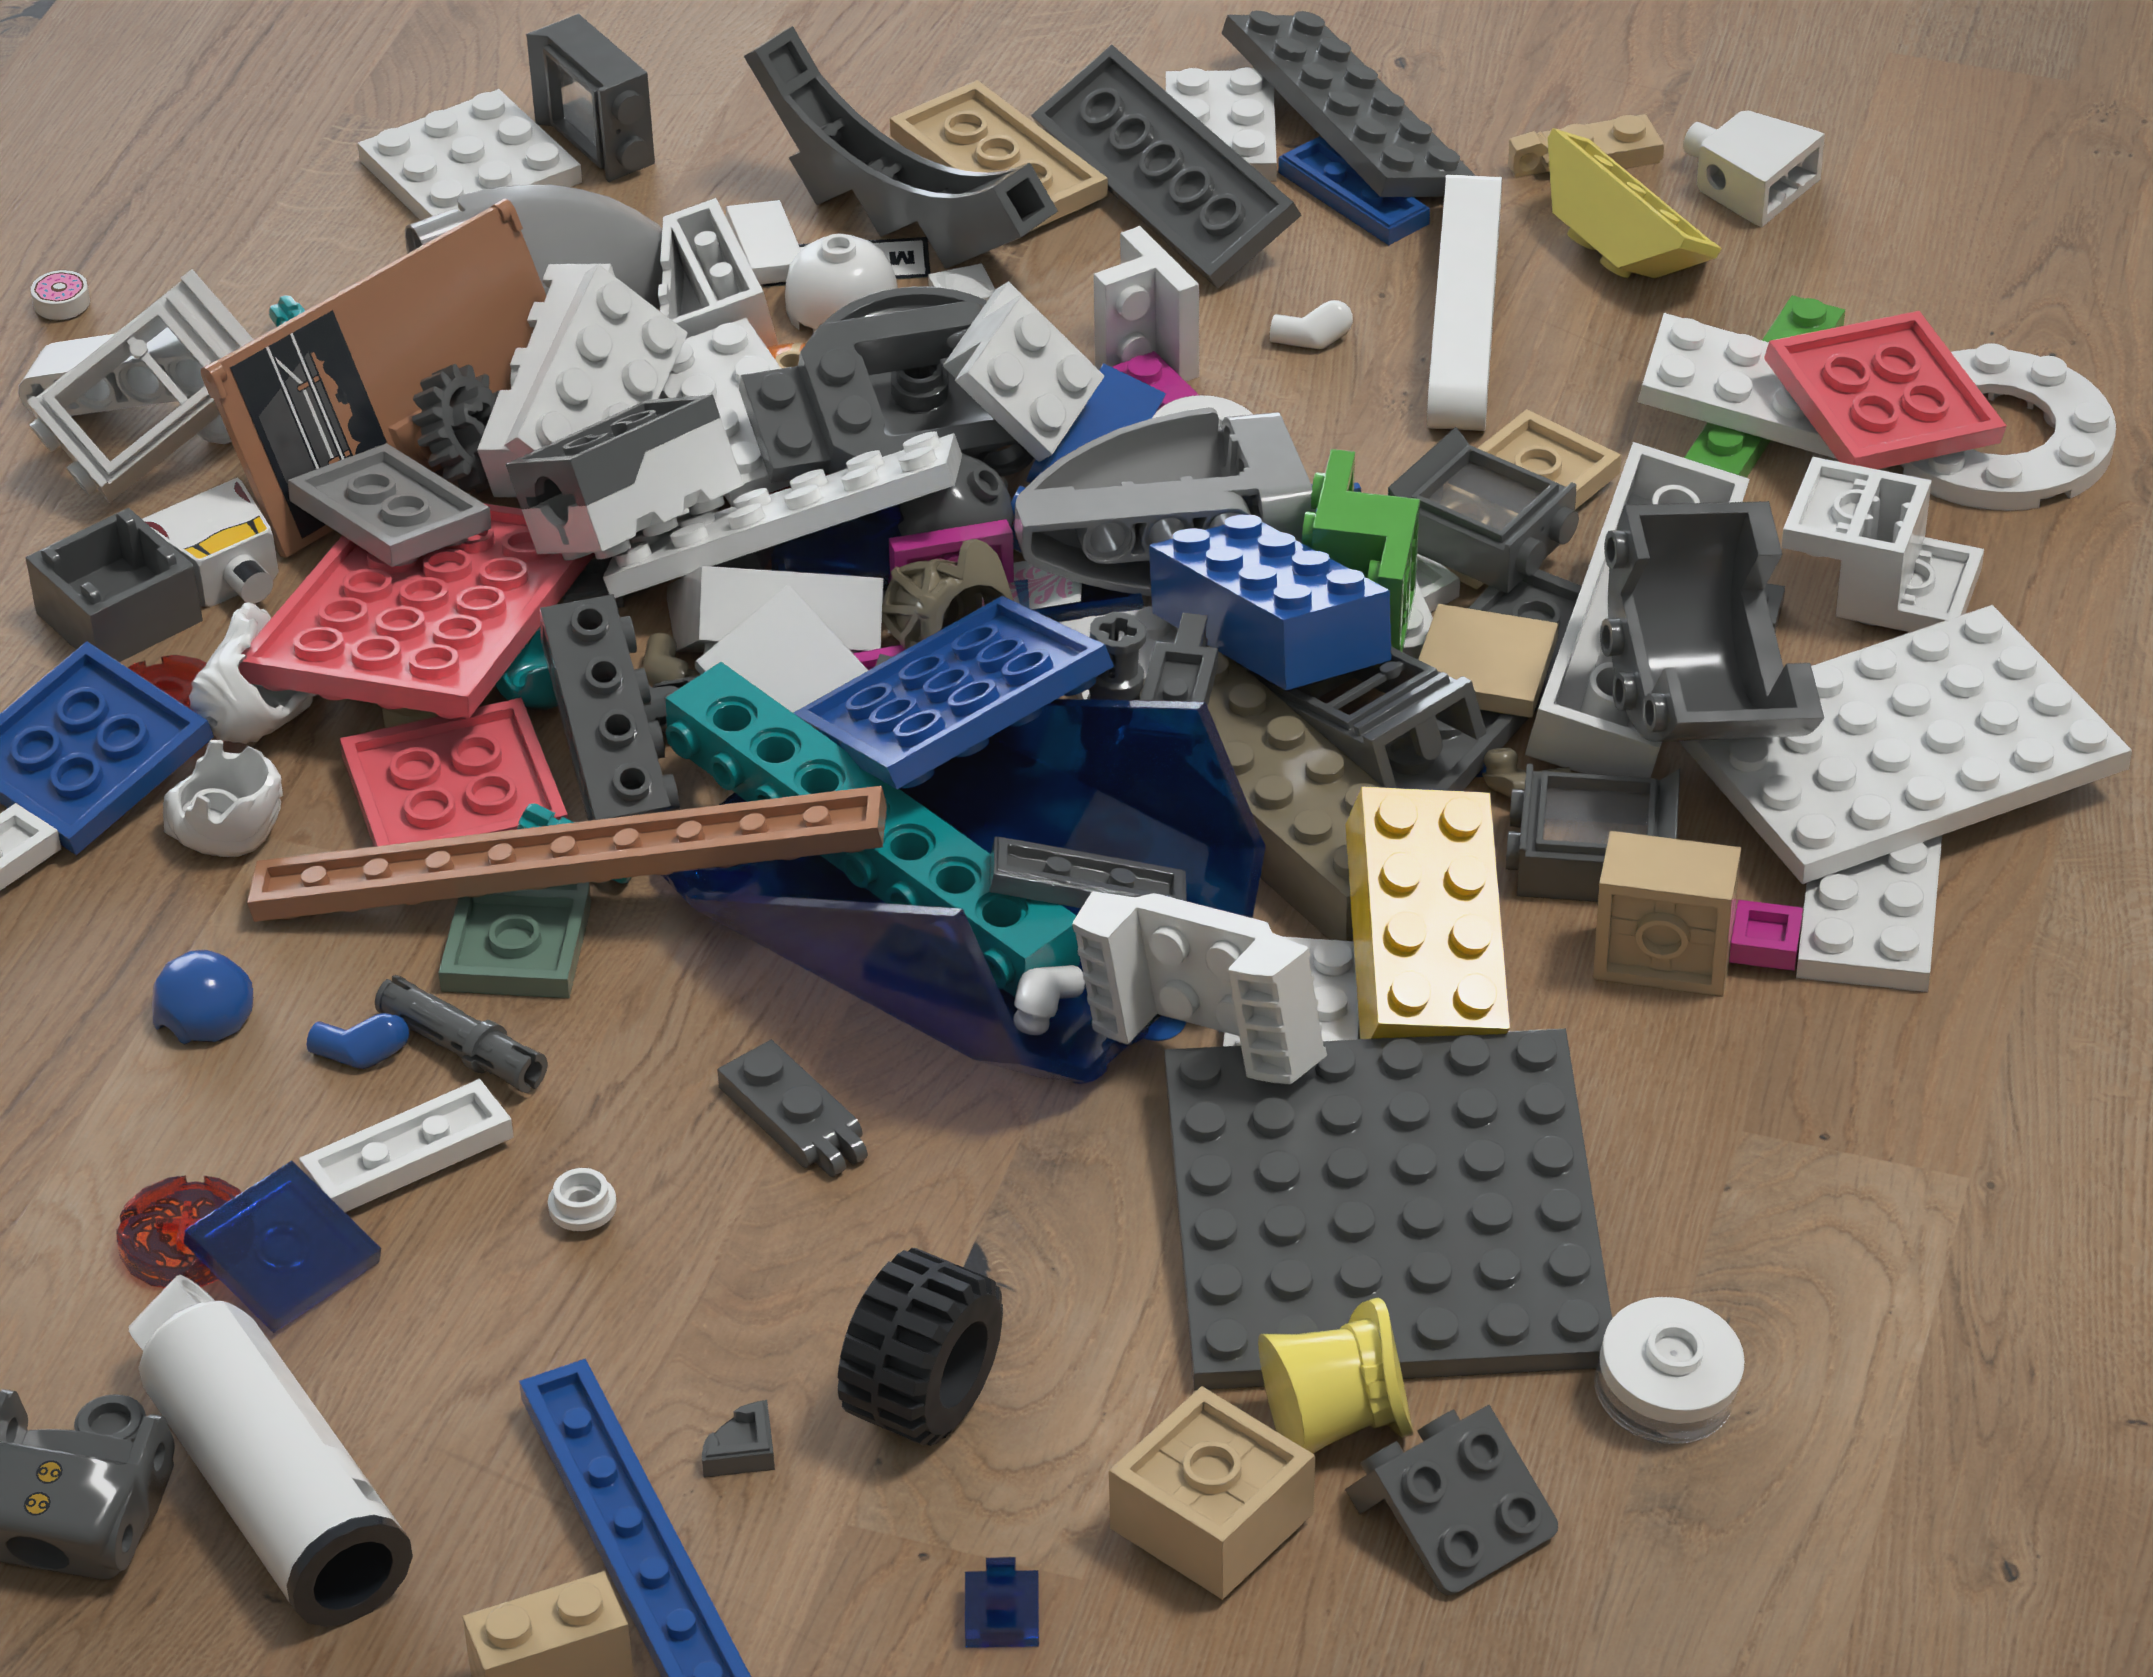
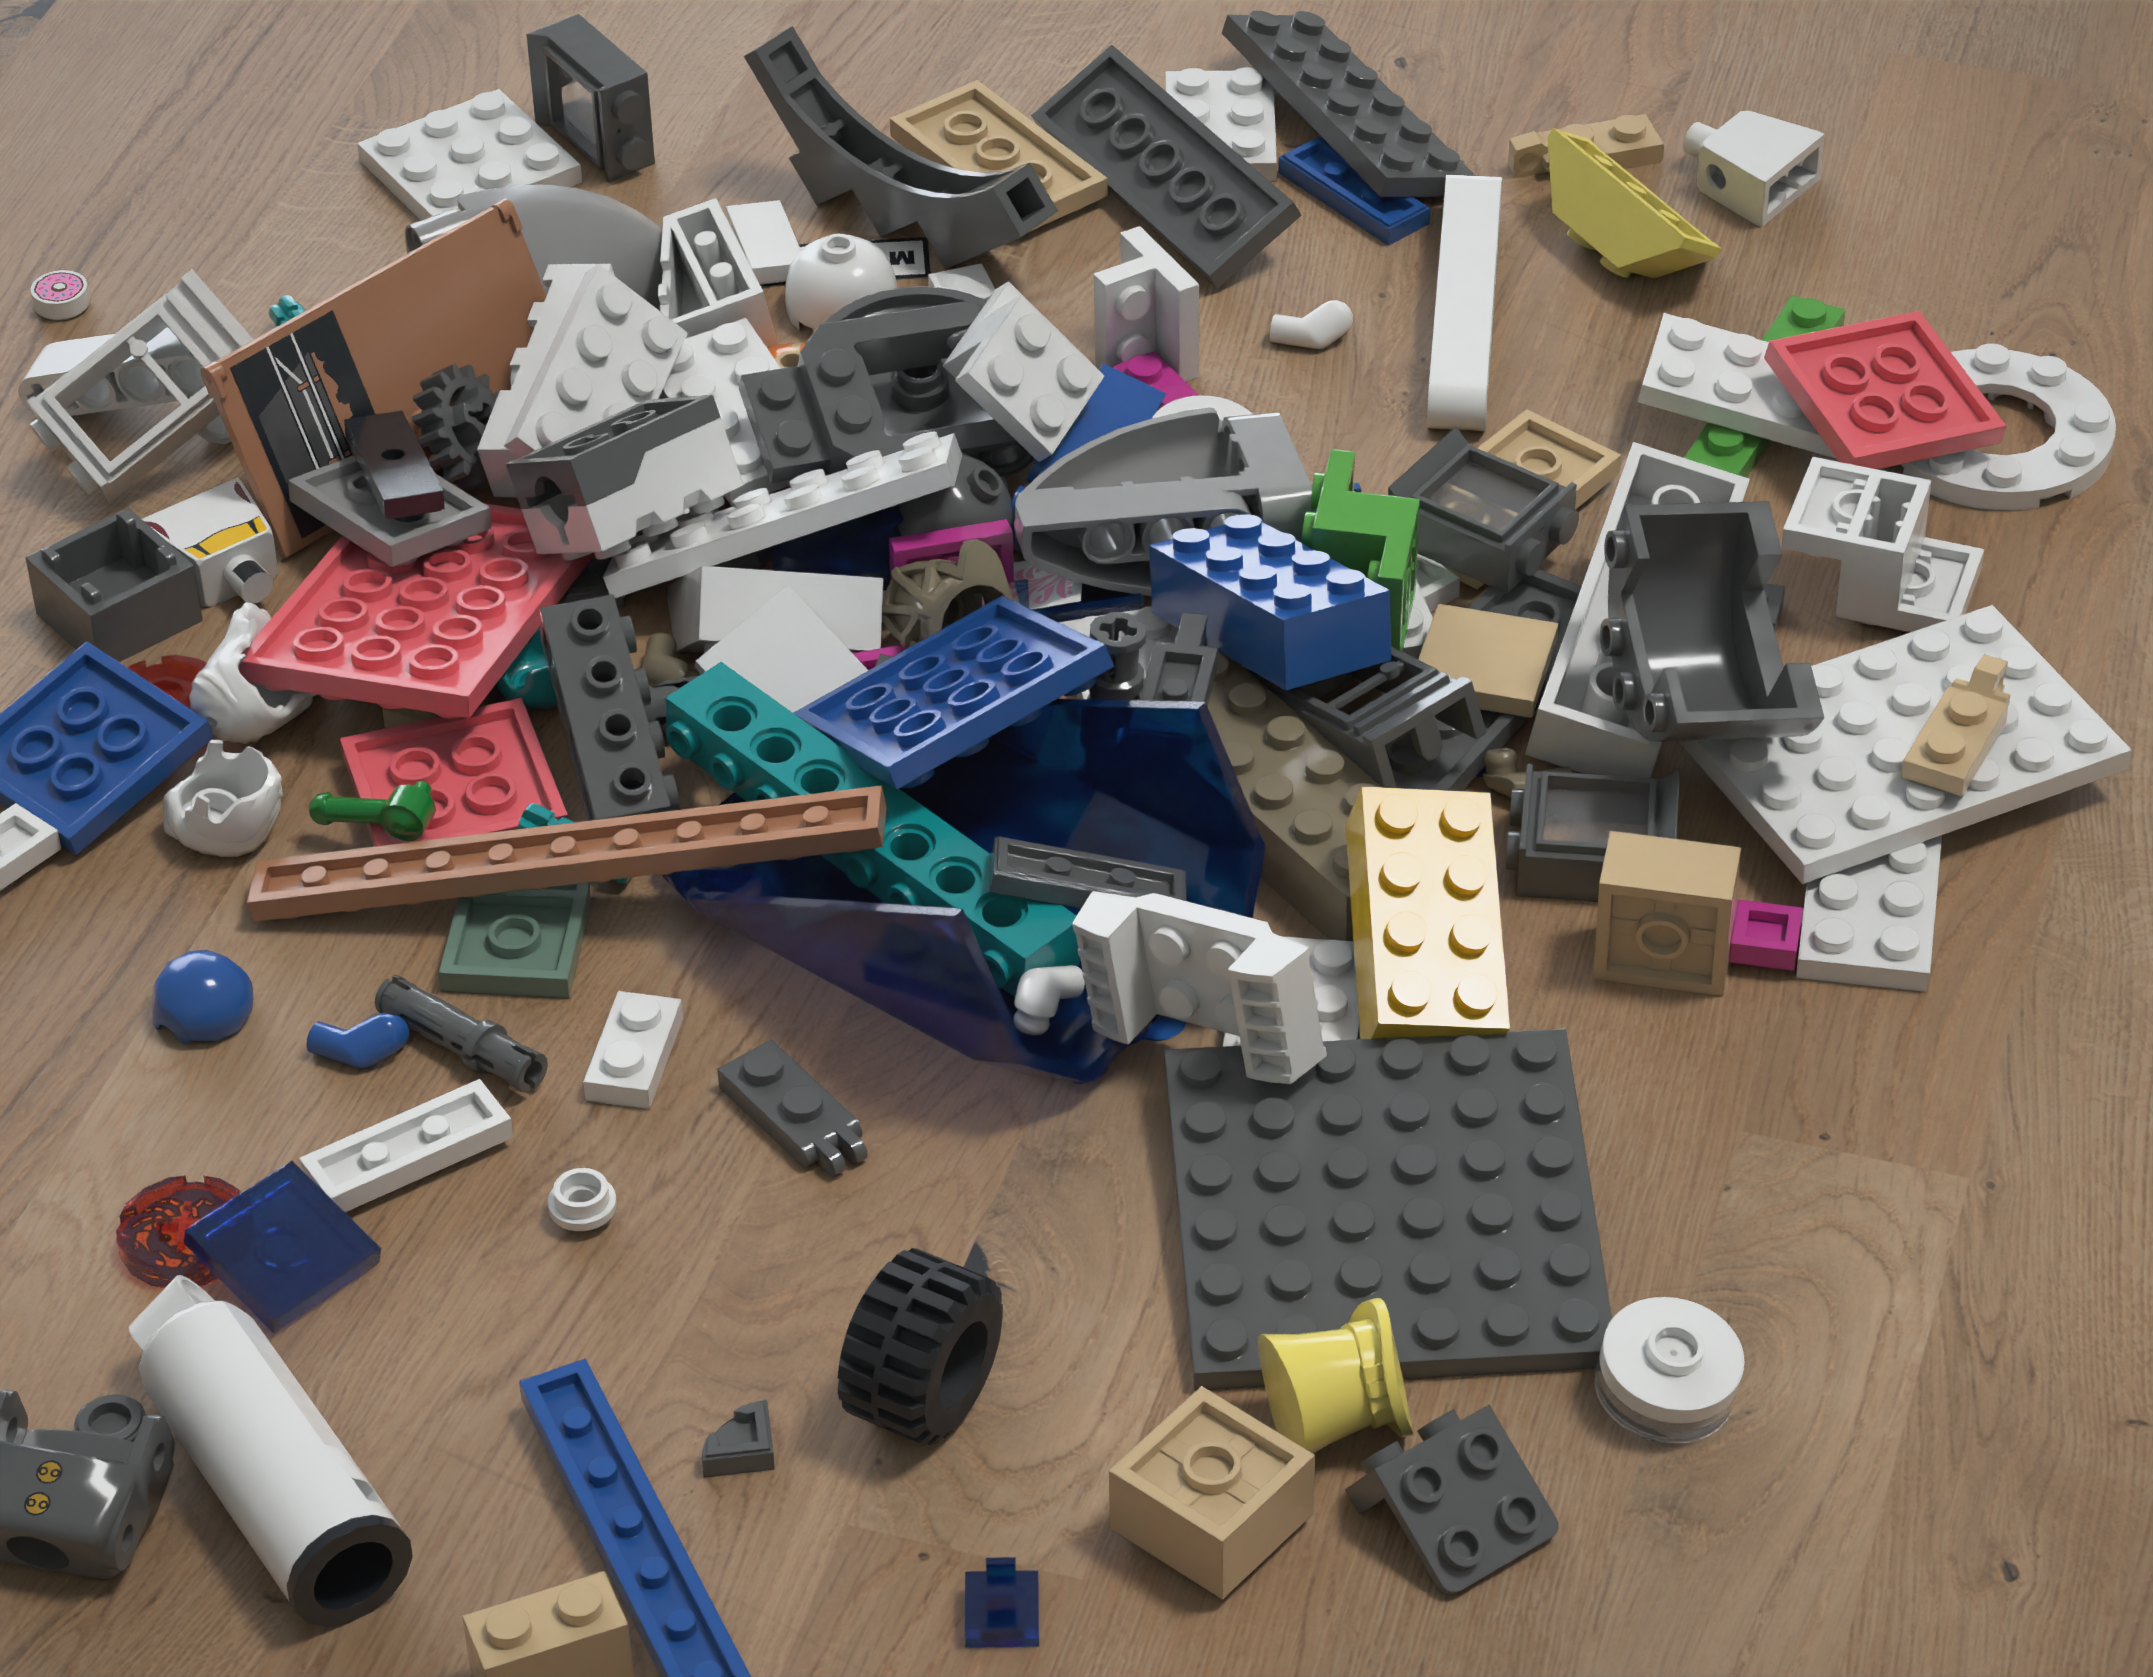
(394, 466): none -> black tile
(401, 815): none -> green piece
(633, 1050): none -> white plate
(1960, 730): none -> tan hinge

